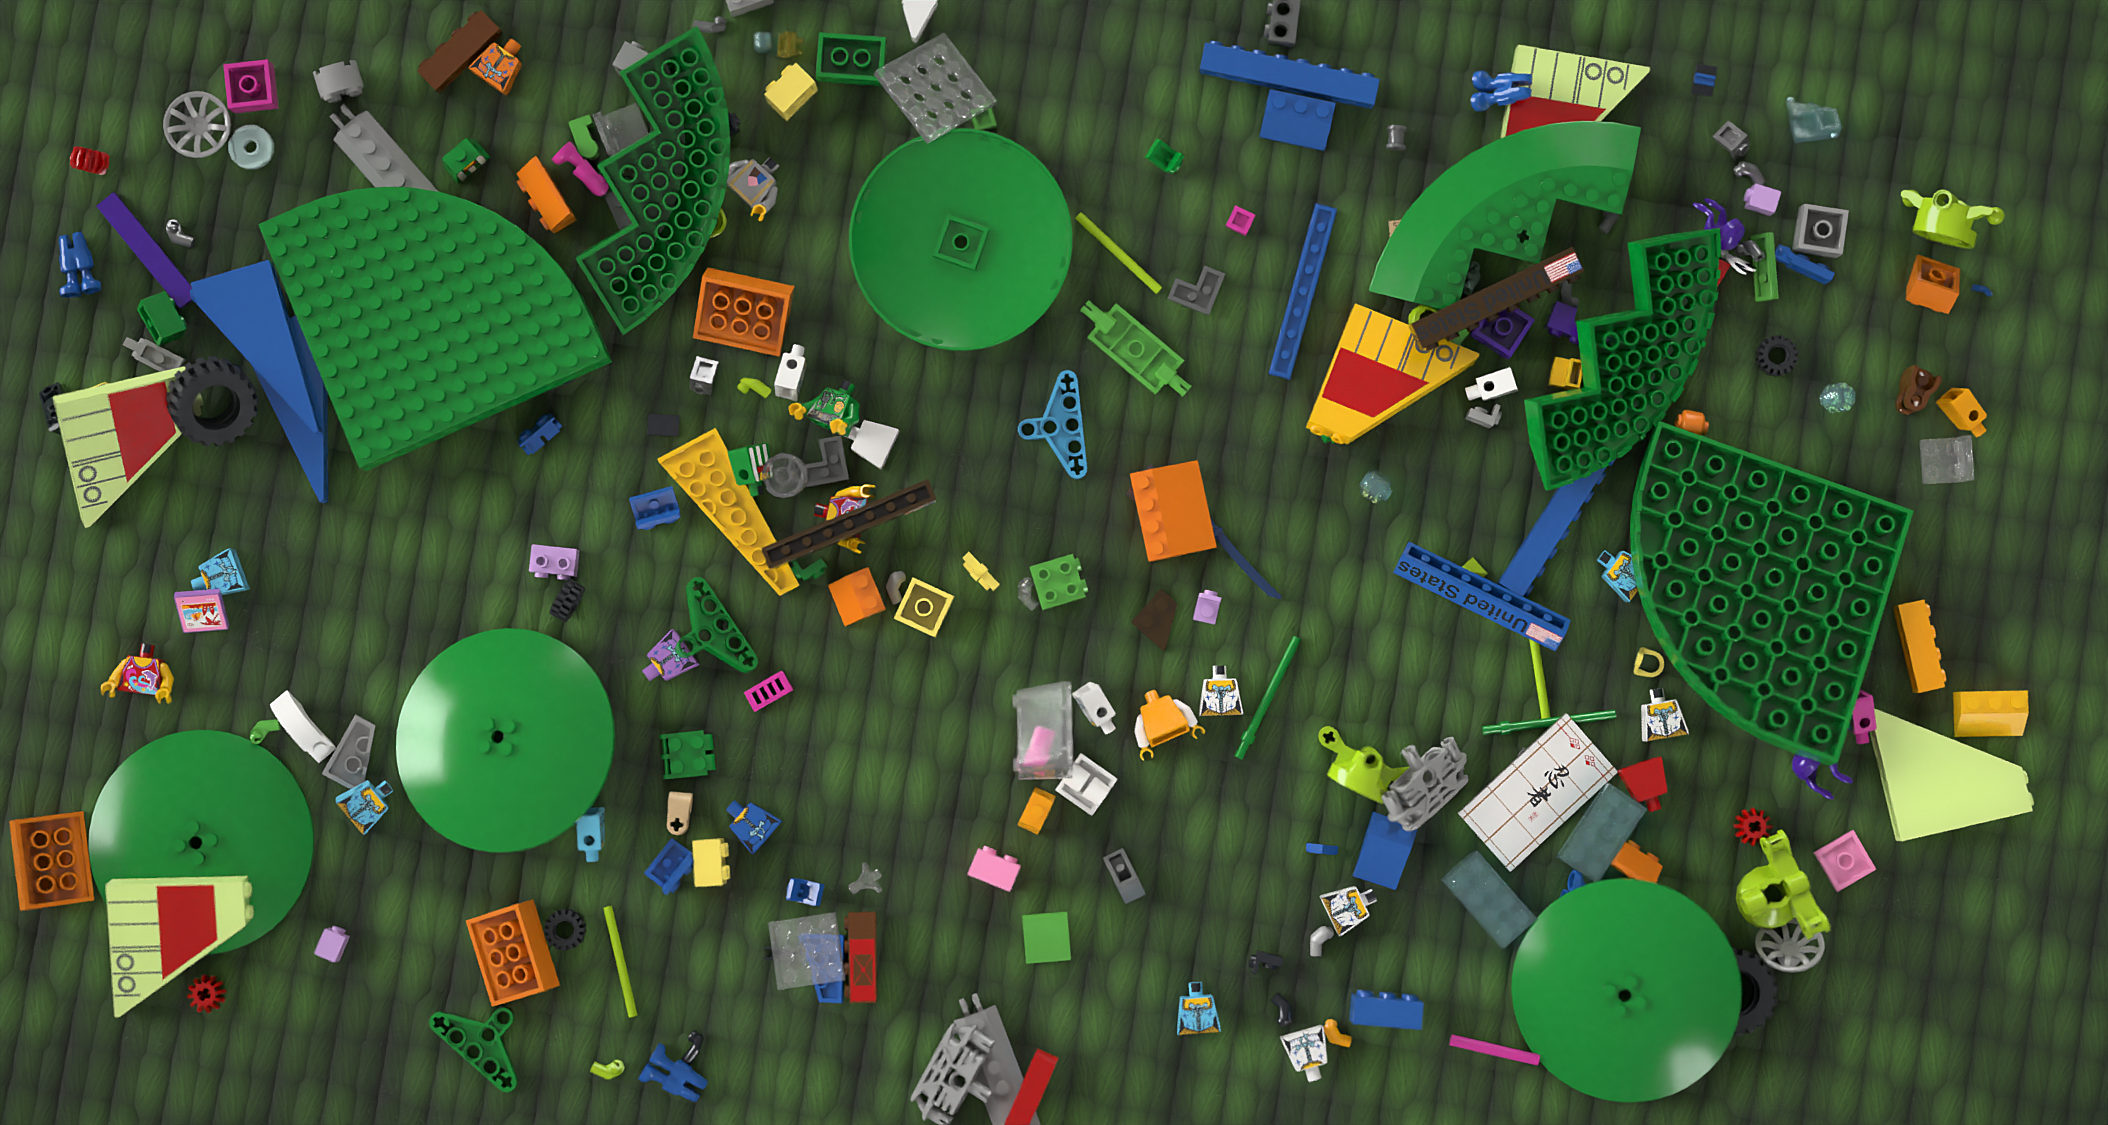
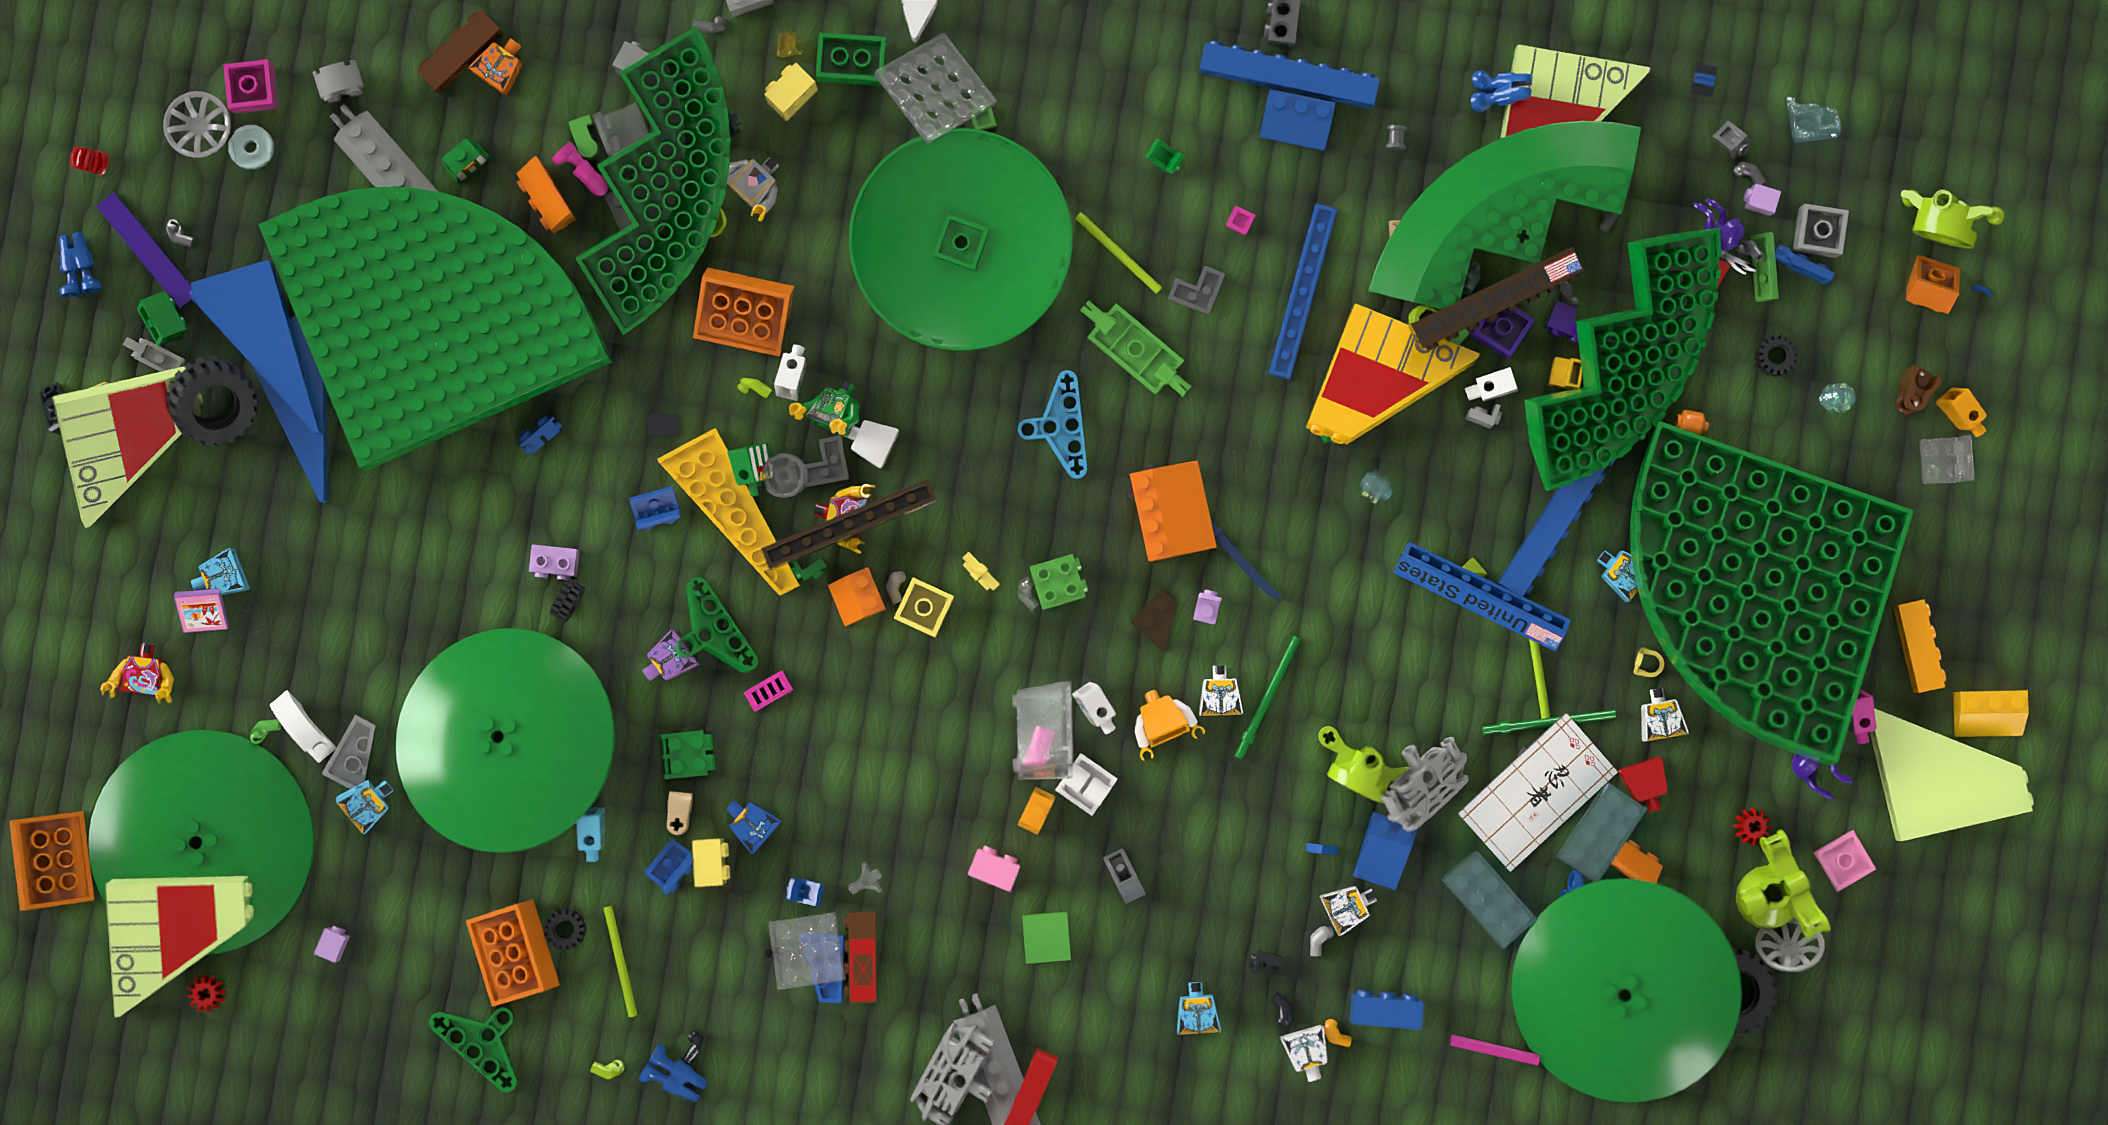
(703, 375): bracket -> none
(762, 42): clear light blue piece -> none

